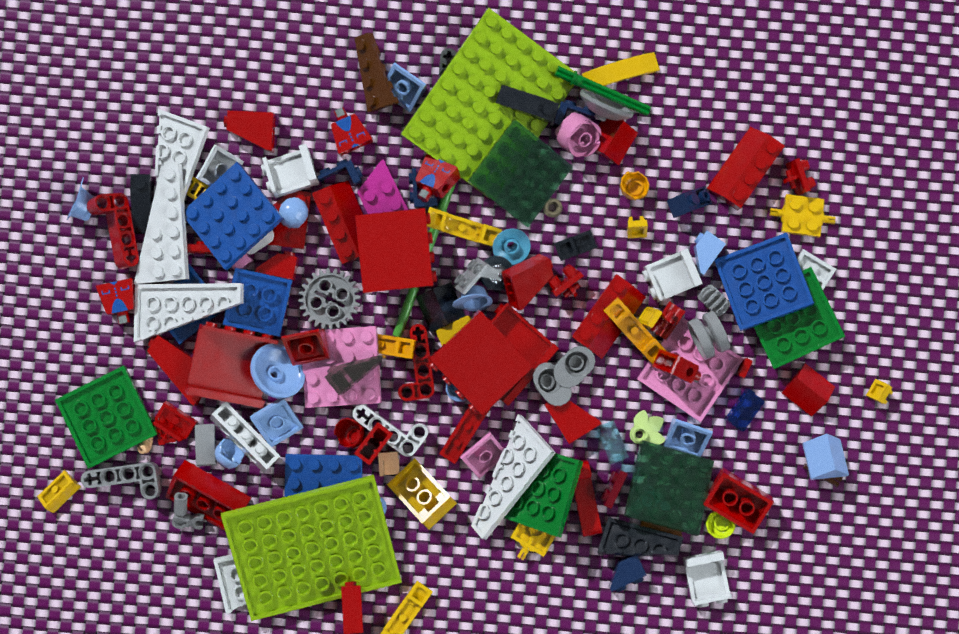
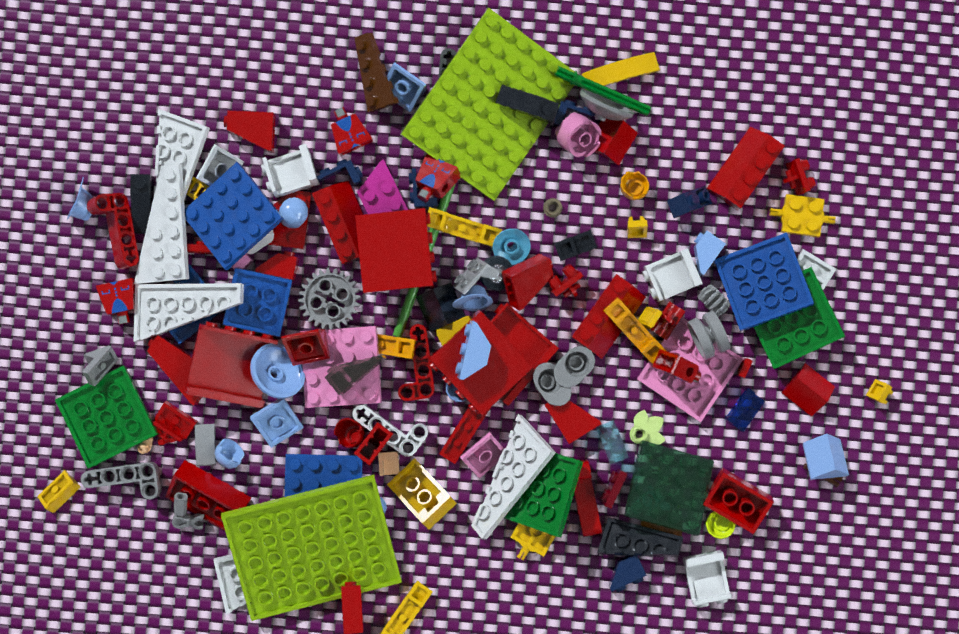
(99, 363): none -> light grey slope
(244, 437): white brick -> none
(474, 351): none -> light blue slope
(520, 173): clear green plate -> none
(687, 437): light blue slope -> none

